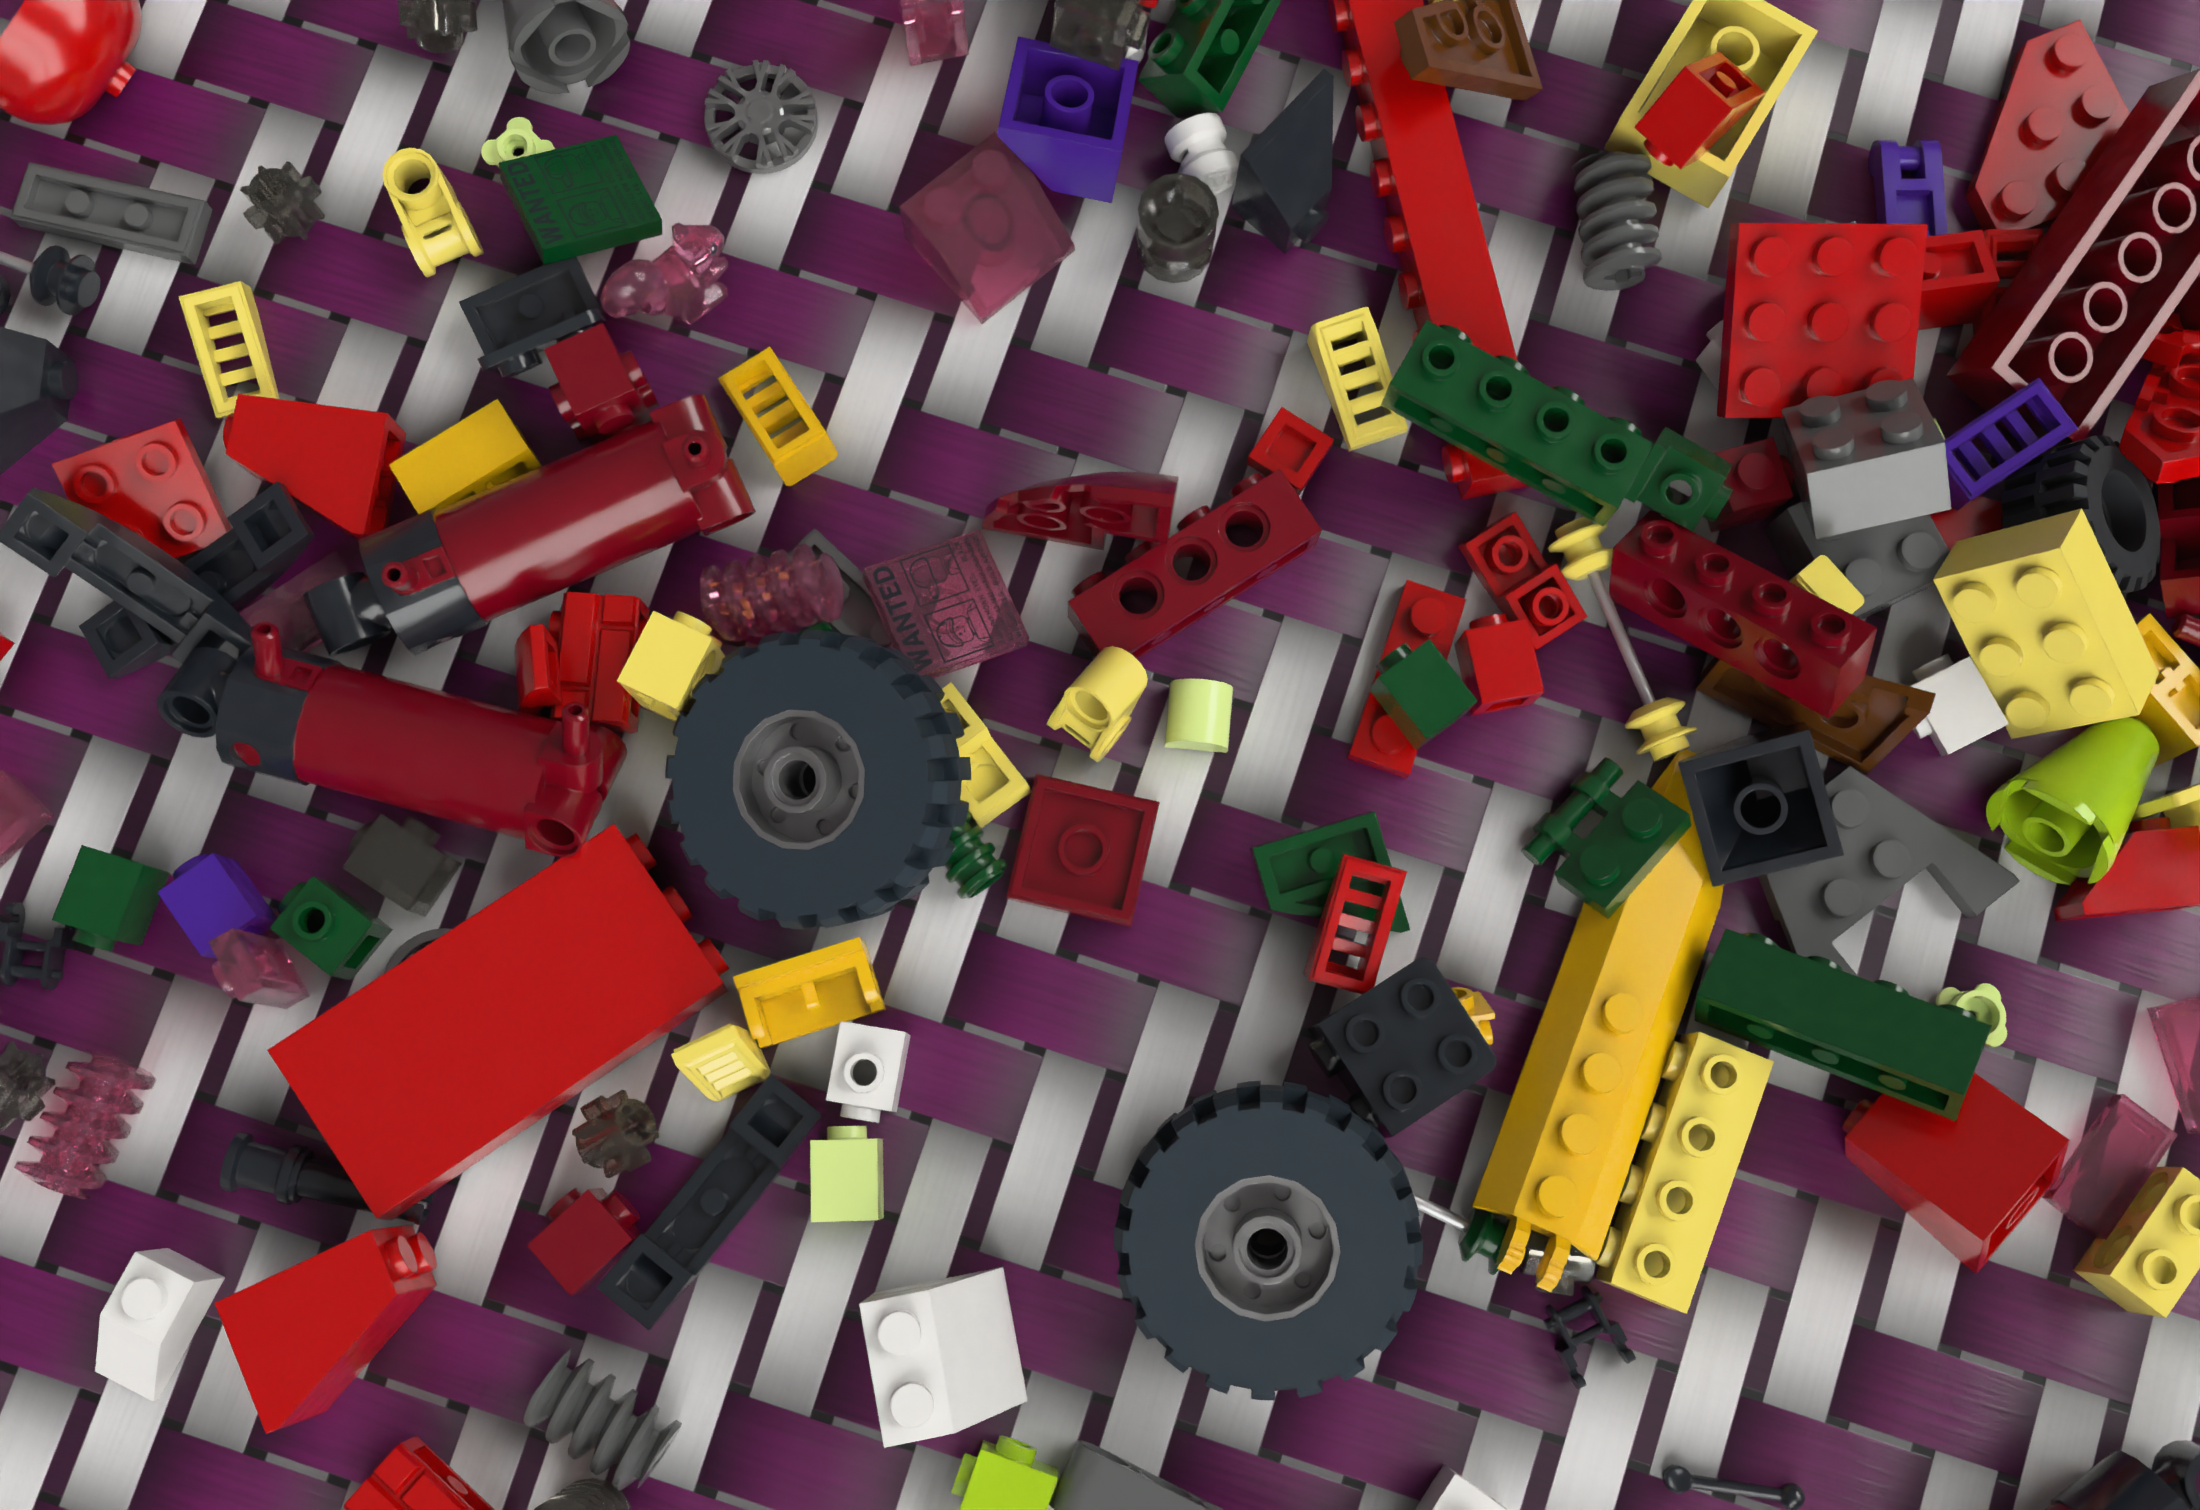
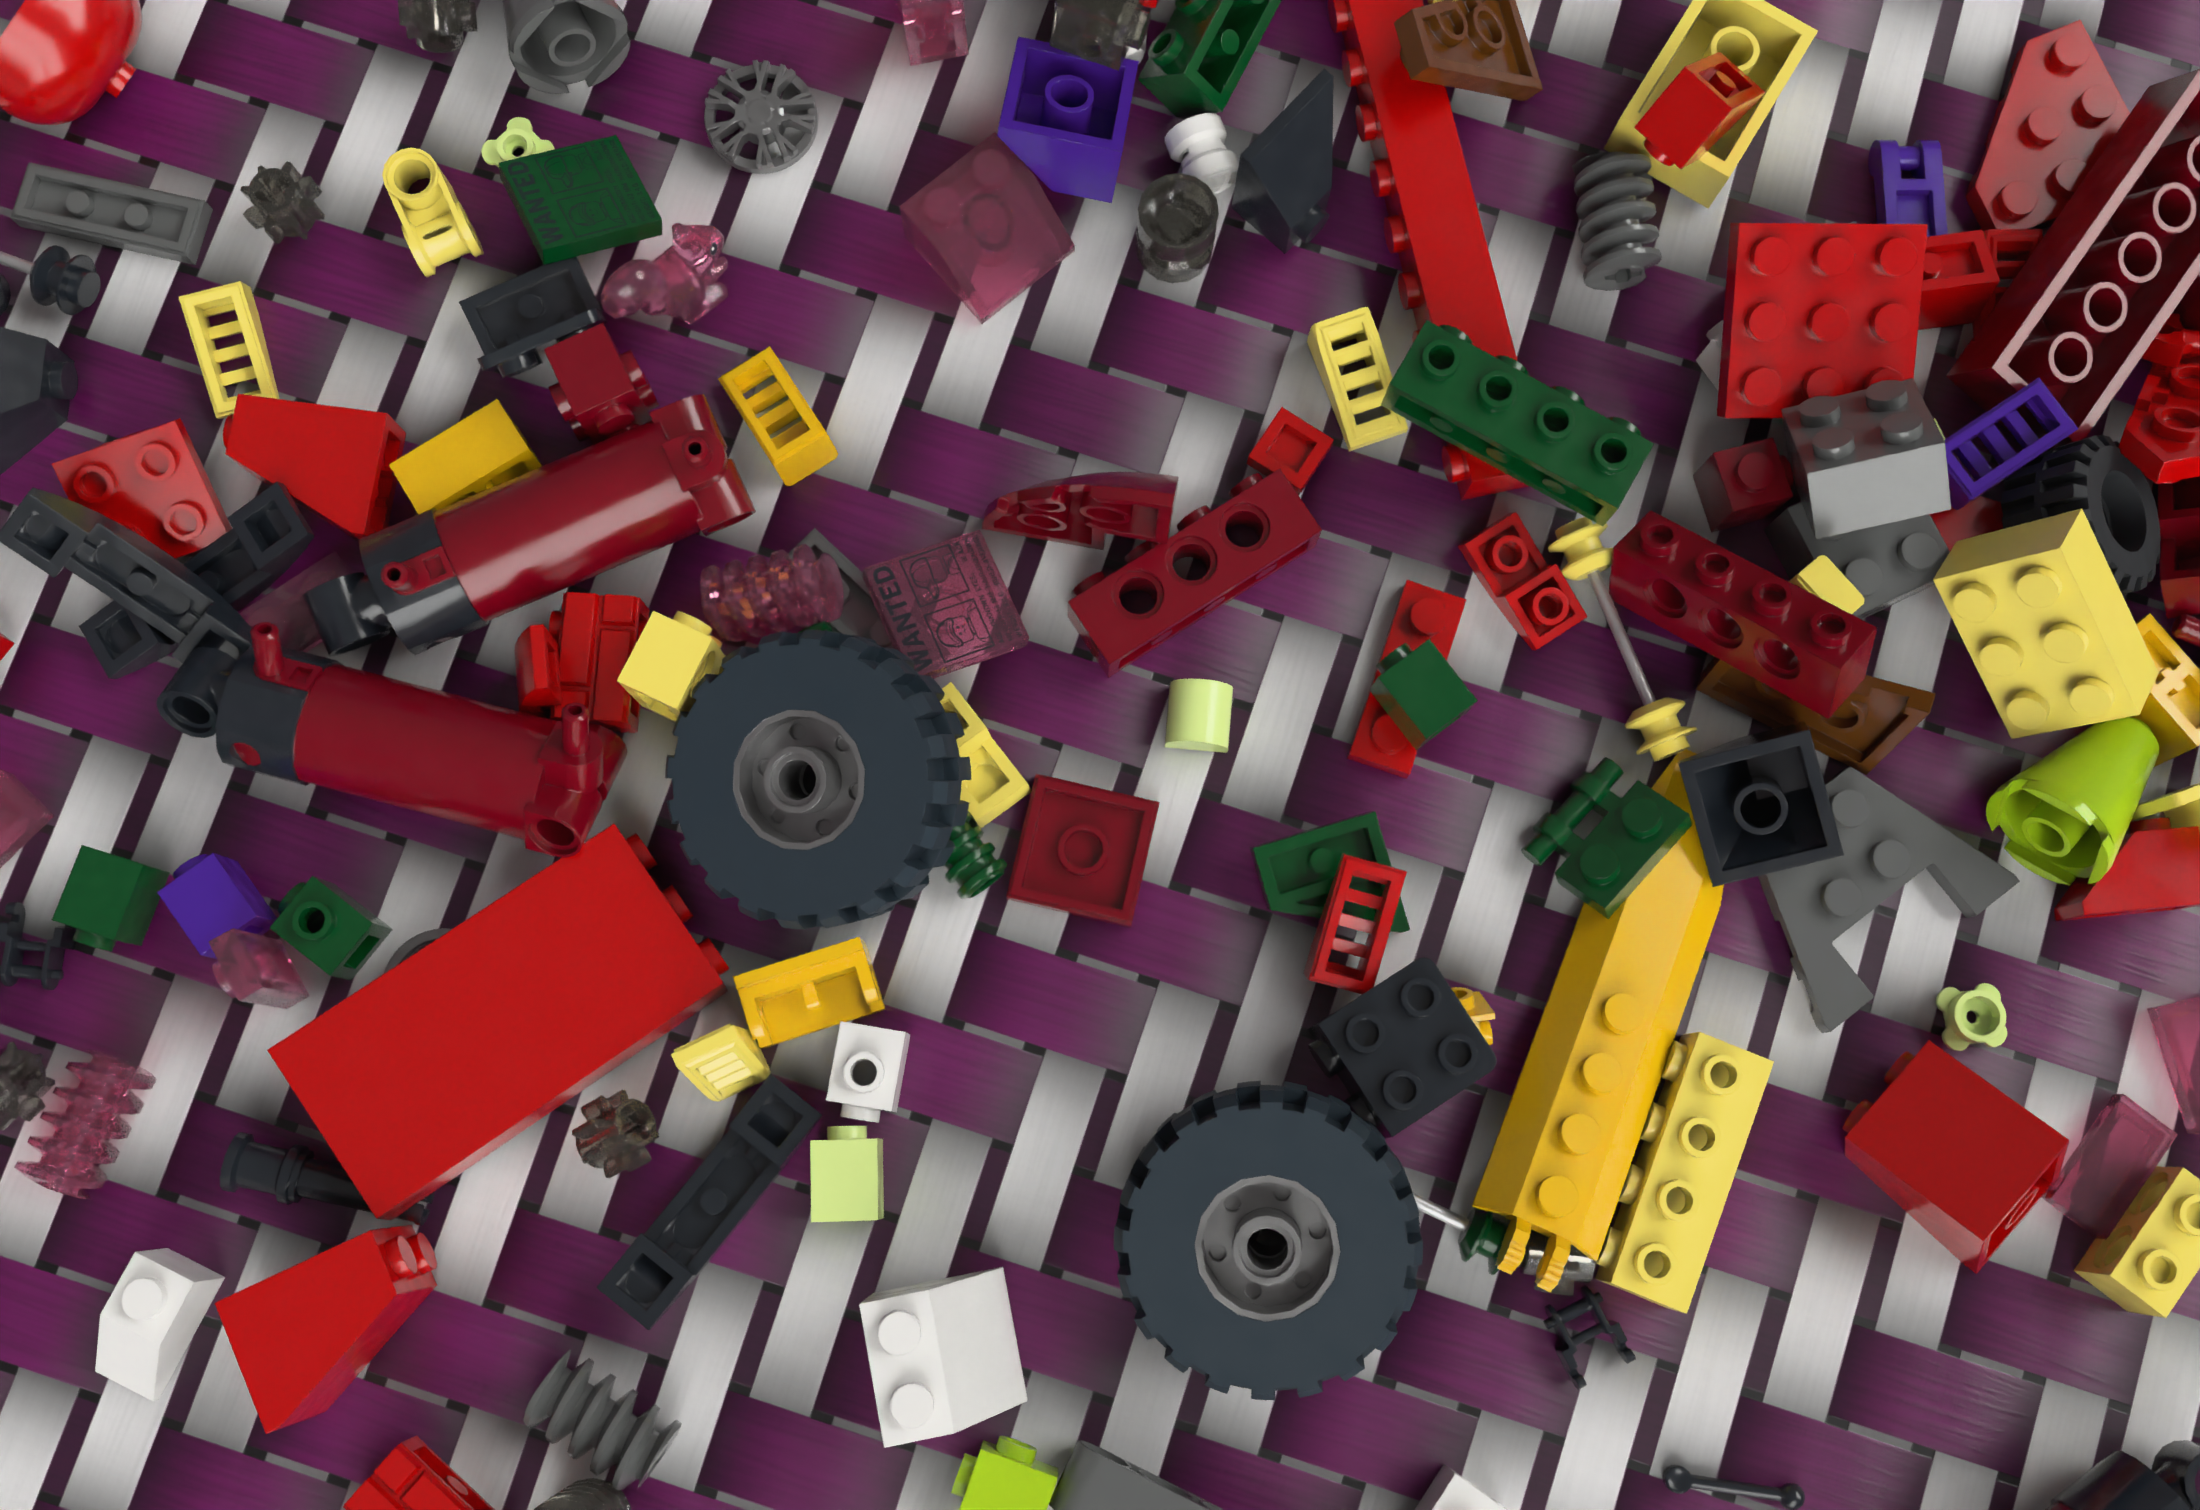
(402, 862): clear smoke brick -> none
(585, 1237): dark red brick -> none
(1101, 700): light yellow piece -> none
(1499, 664): red brick -> none
(1681, 459): dark green brick -> none
(1842, 1022): dark green brick -> none
(1962, 704): white brick -> none

